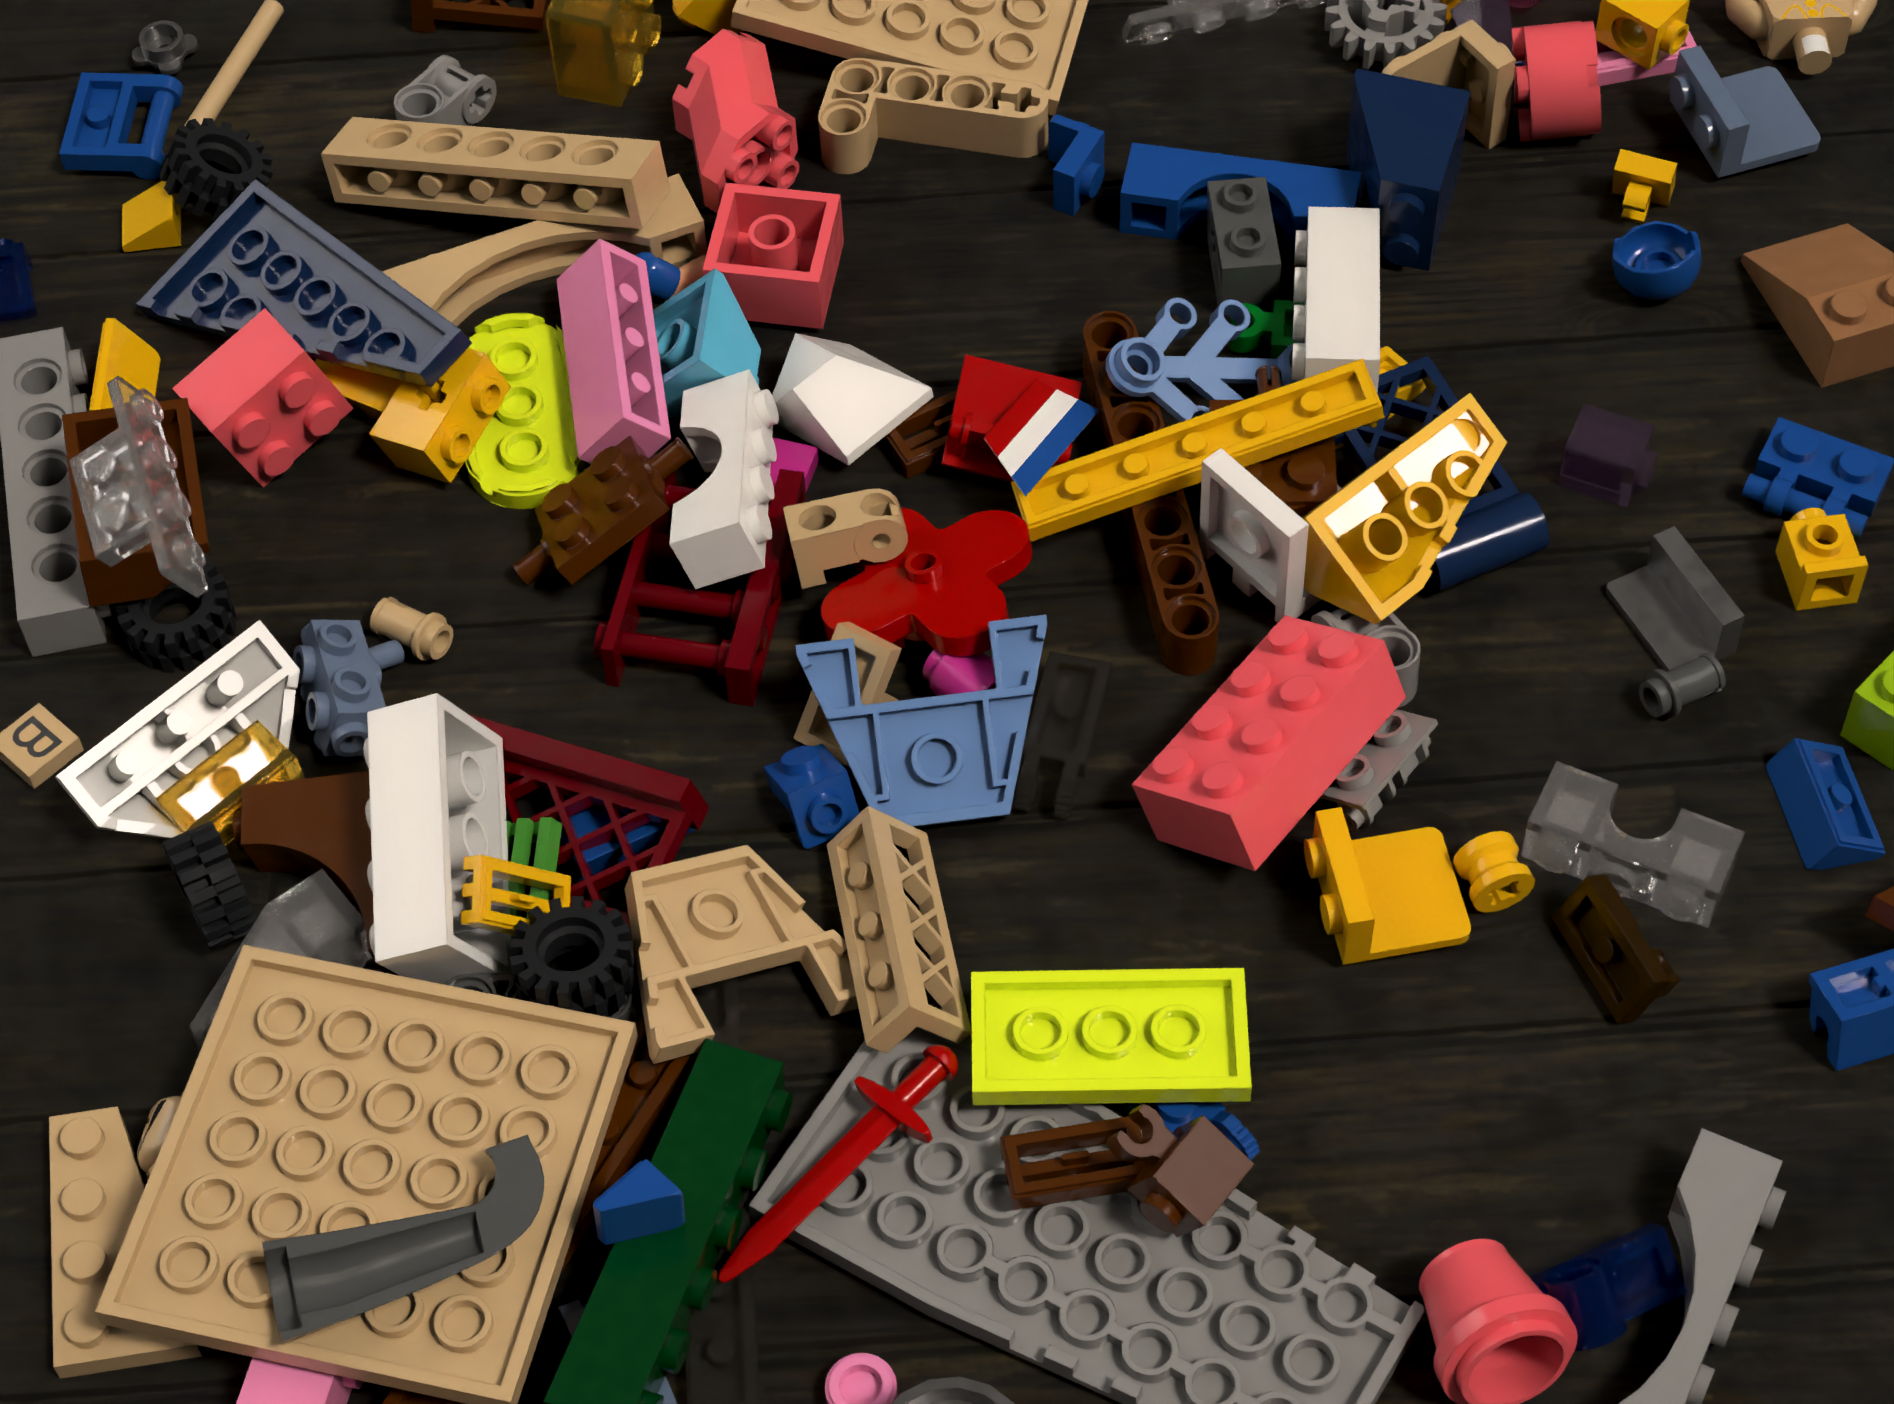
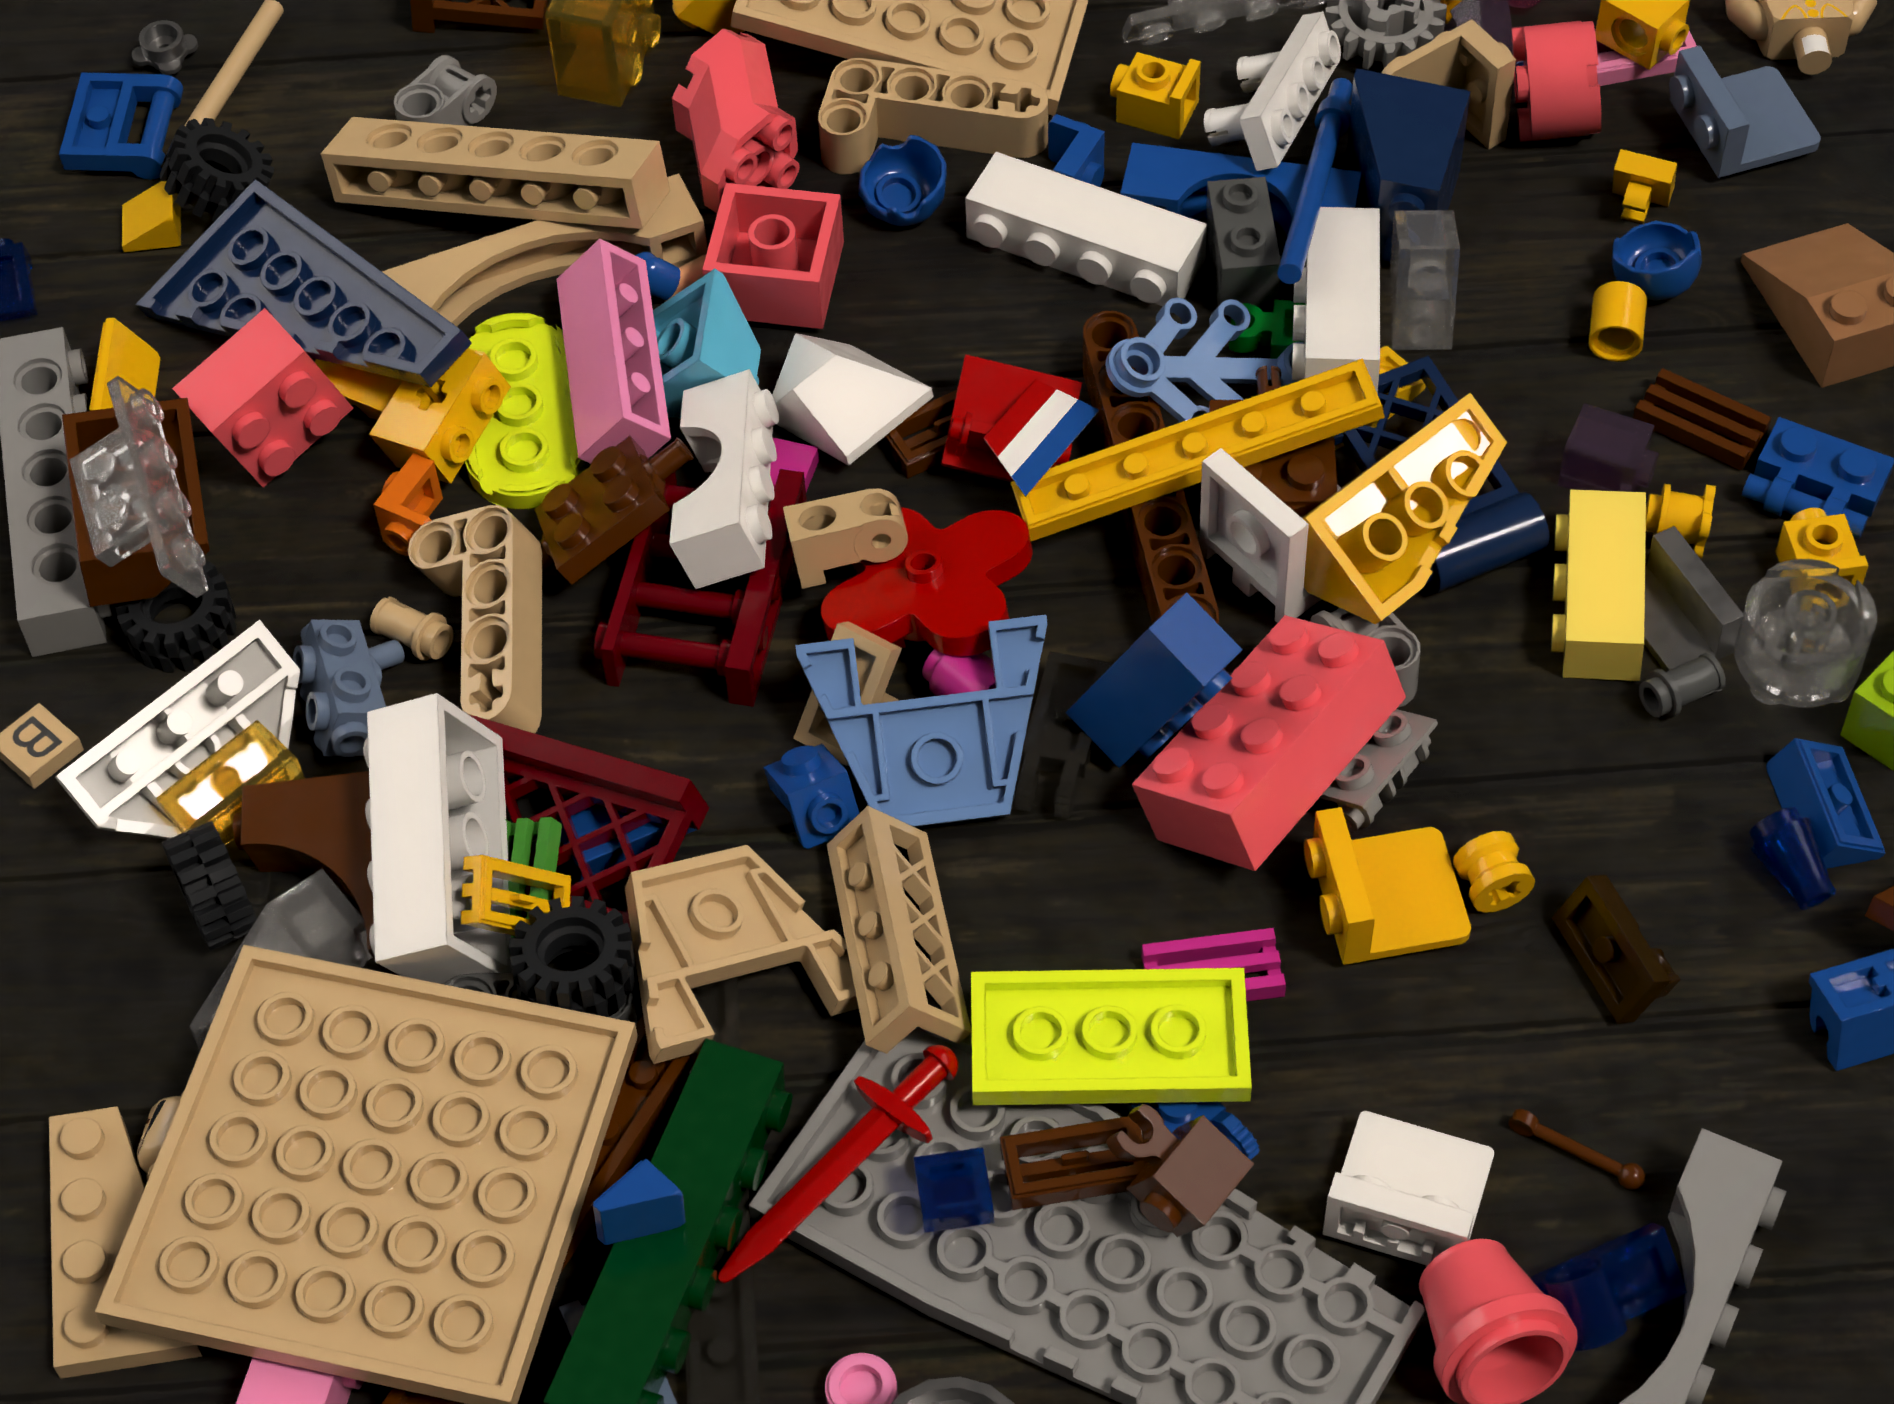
(356, 1269): dark grey animal -> none
(407, 502): none -> orange bracket
(499, 575): none -> tan beam
(903, 182): none -> blue hair
(953, 1190): none -> clear blue plate
(1085, 230): none -> white brick
(1155, 682): none -> blue wedge
(1156, 94): none -> yellow brick
(1247, 949): none -> dark pink tile
(1285, 94): none -> white plate
(1331, 122): none -> blue bar
(1406, 1189): none -> white bracket
(1424, 279): none -> clear slope
(1525, 1123): none -> reddish brown hinge
(1601, 585): none -> light yellow brick
(1617, 321): none -> yellow beam
(1675, 873): clear arch -> none
(1685, 511): none -> yellow brick
(1705, 412): none -> reddish brown tile
(1793, 856): none -> clear blue cone
(1804, 634): none -> clear brick

